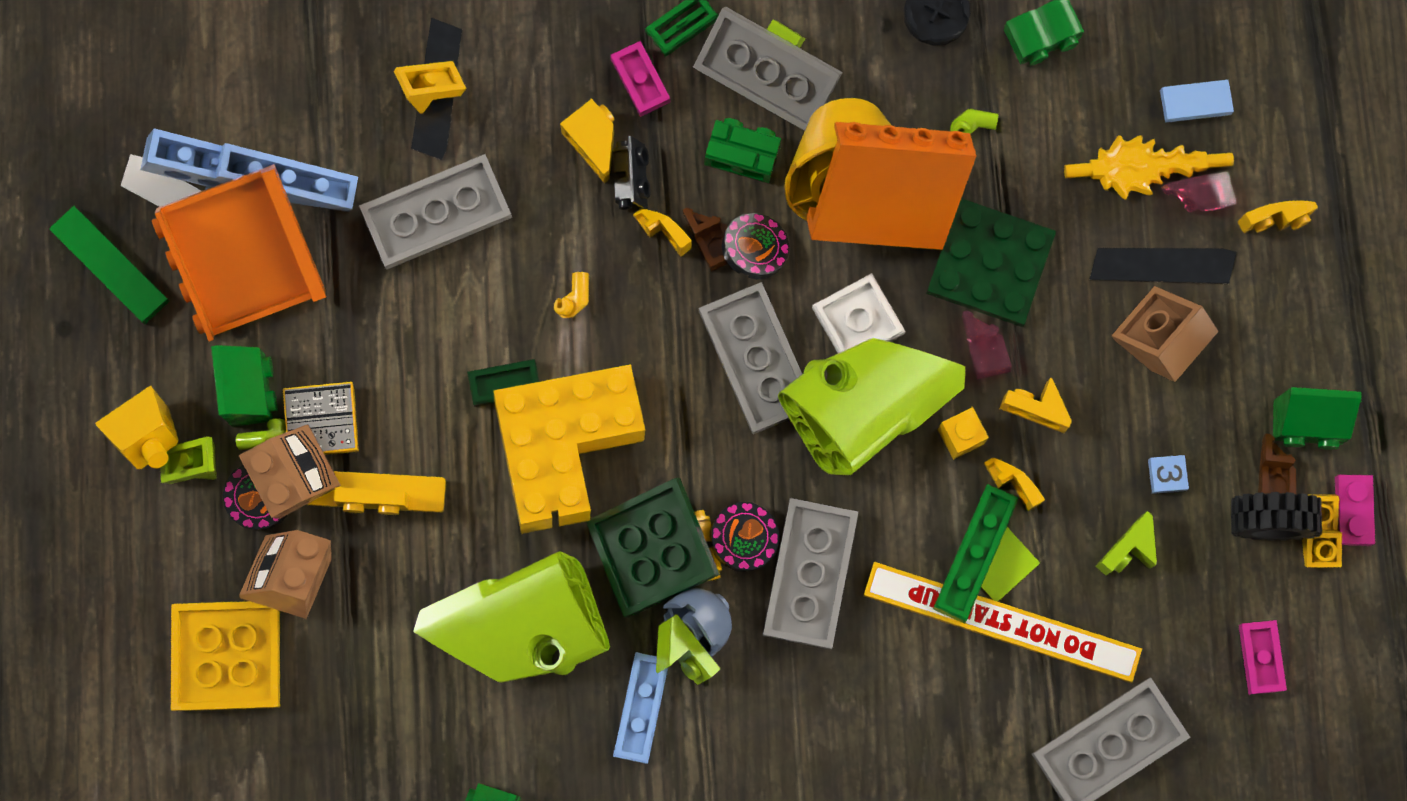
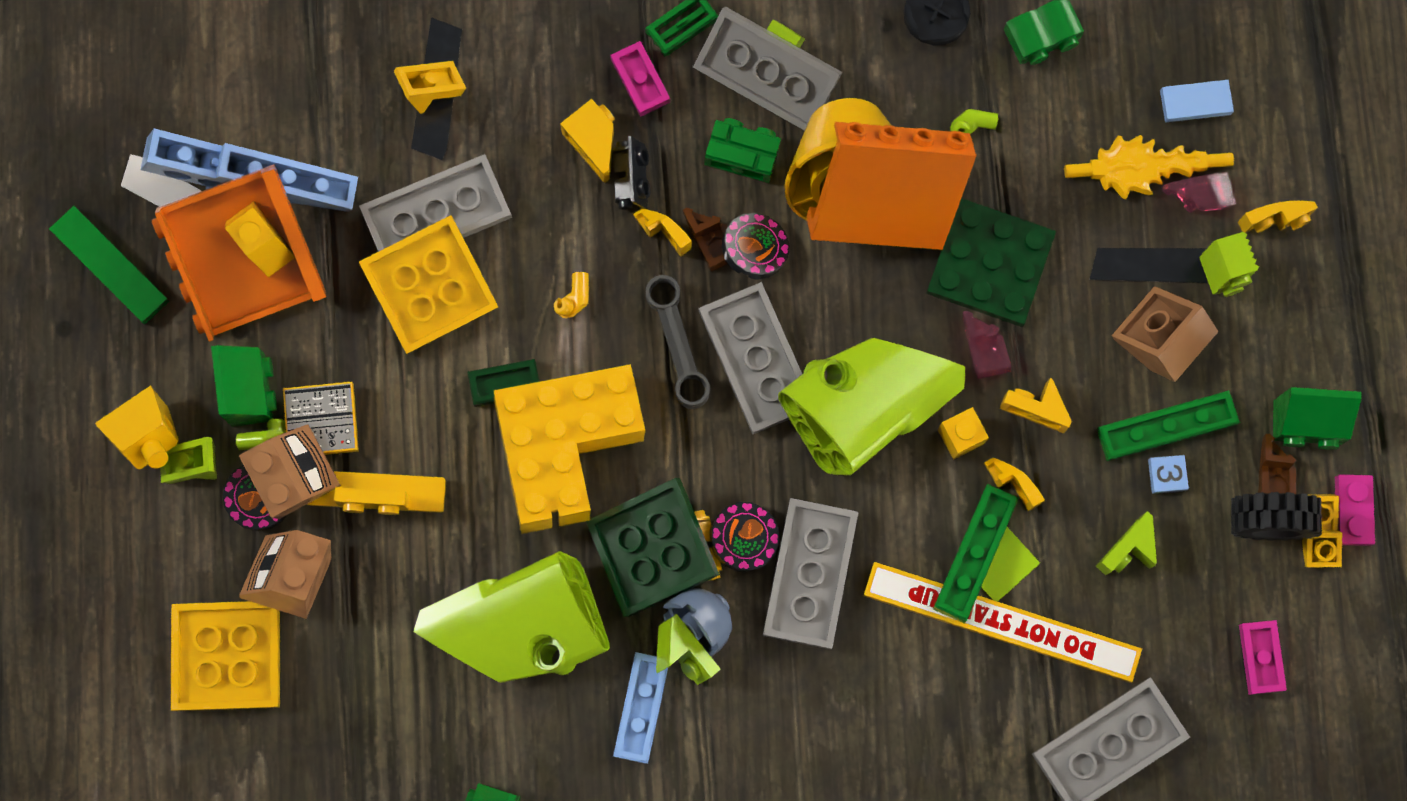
(259, 239): none -> yellow slope
(428, 284): none -> yellow plate
(677, 341): none -> dark grey piece
(858, 315): white tile -> none
(1168, 425): none -> green tile
(1229, 264): none -> lime brick

